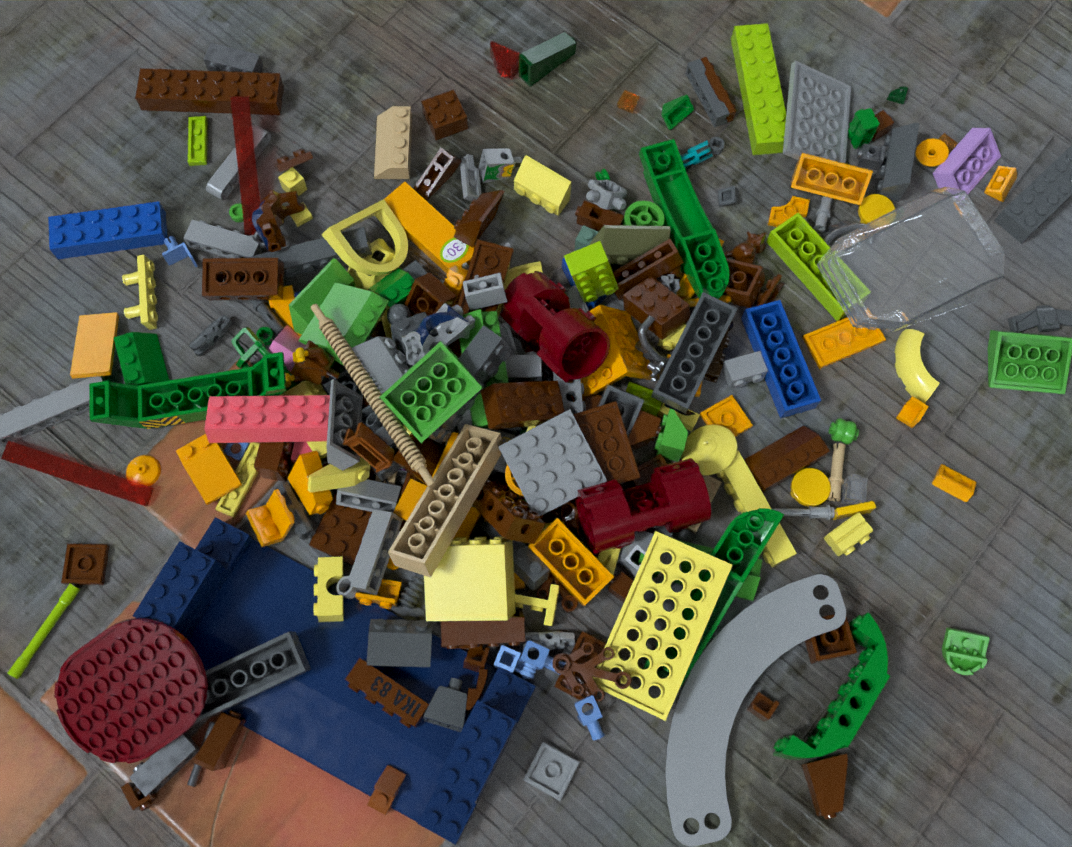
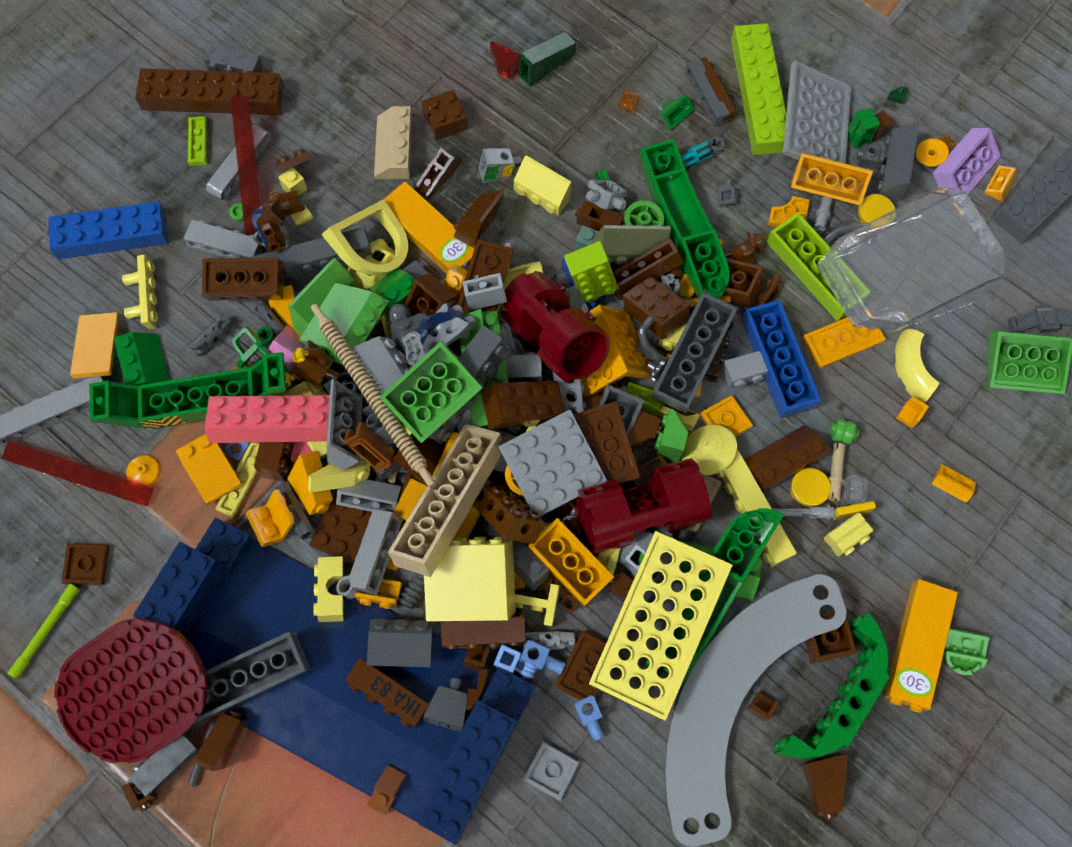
(176, 252): medium blue bracket -> none
(470, 178): light grey hinge -> none
(587, 670): reddish brown plant -> none
(920, 646): none -> light orange brick

